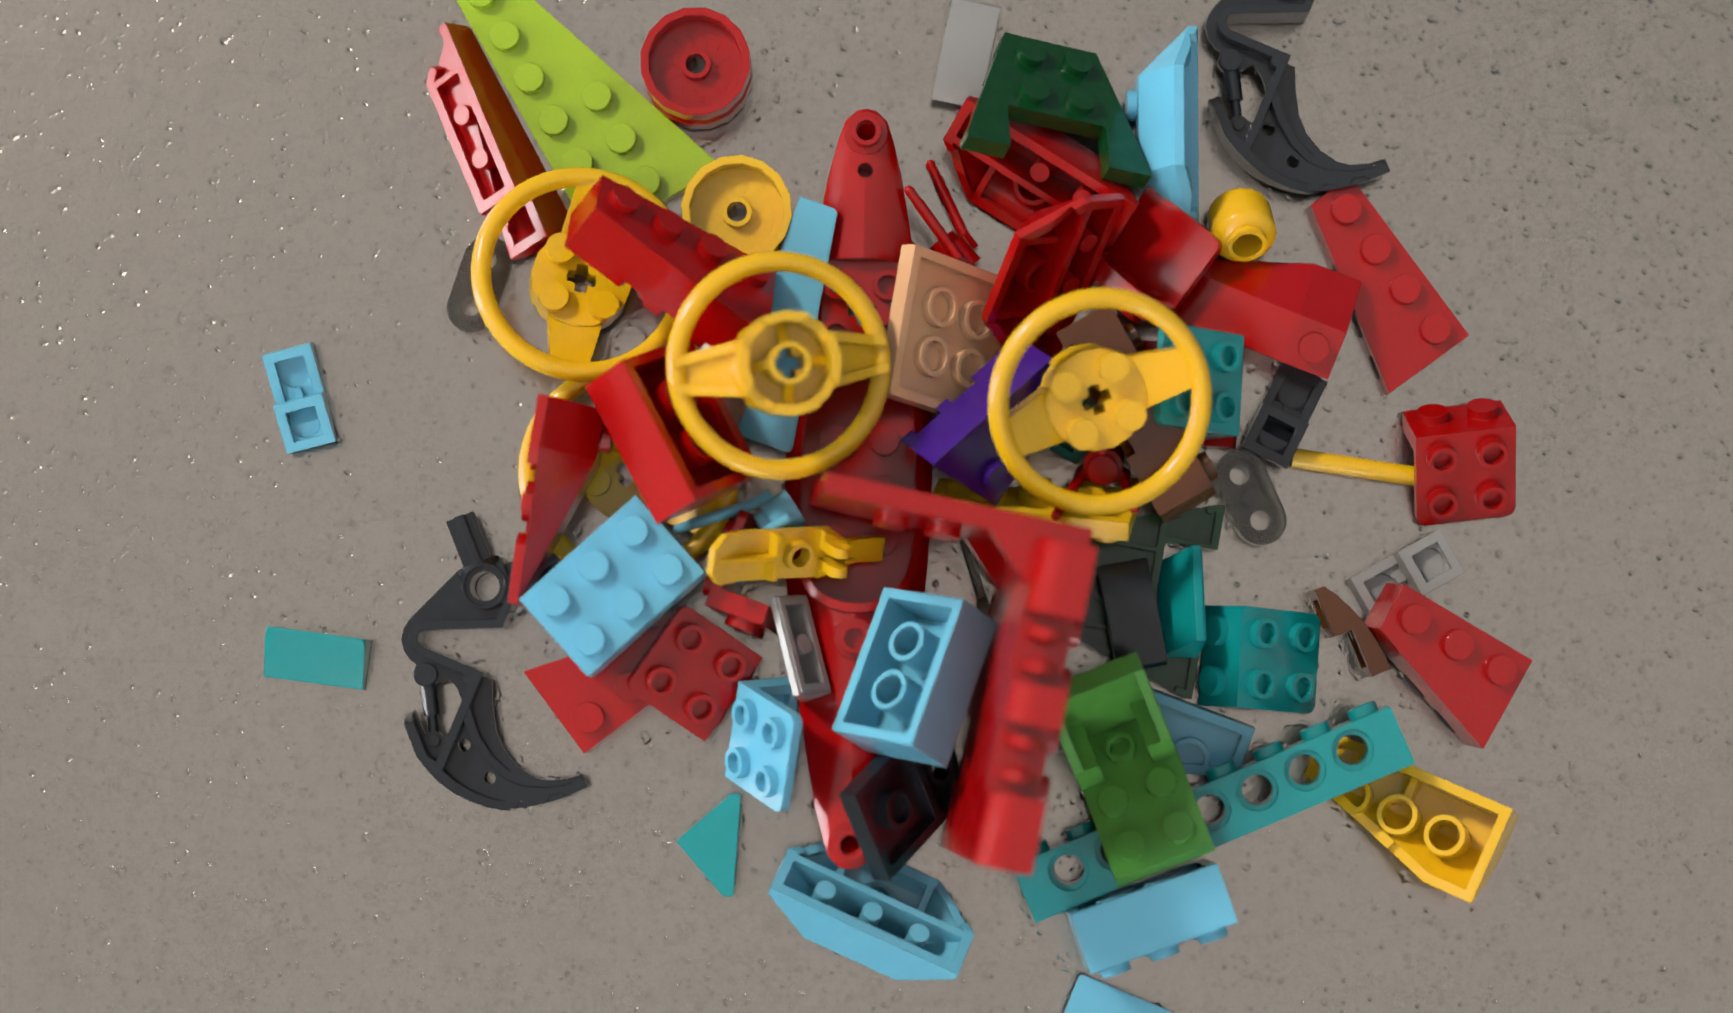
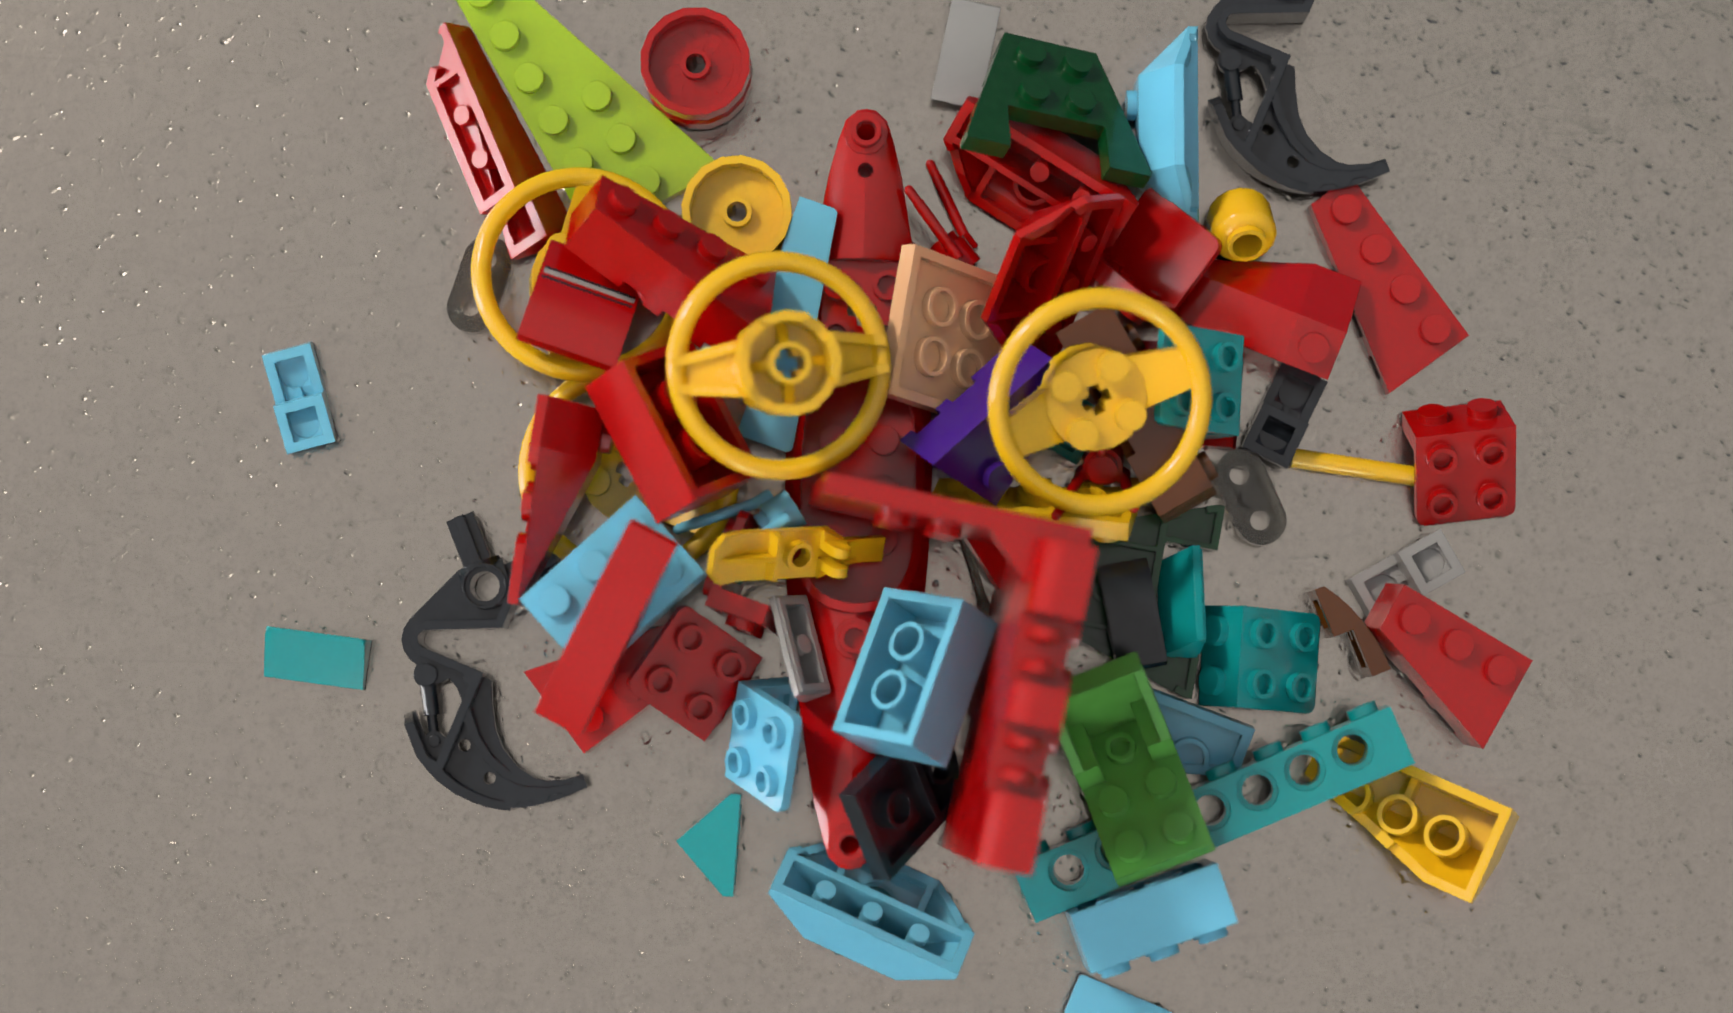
(577, 310): none -> red slope
(606, 627): none -> red slope

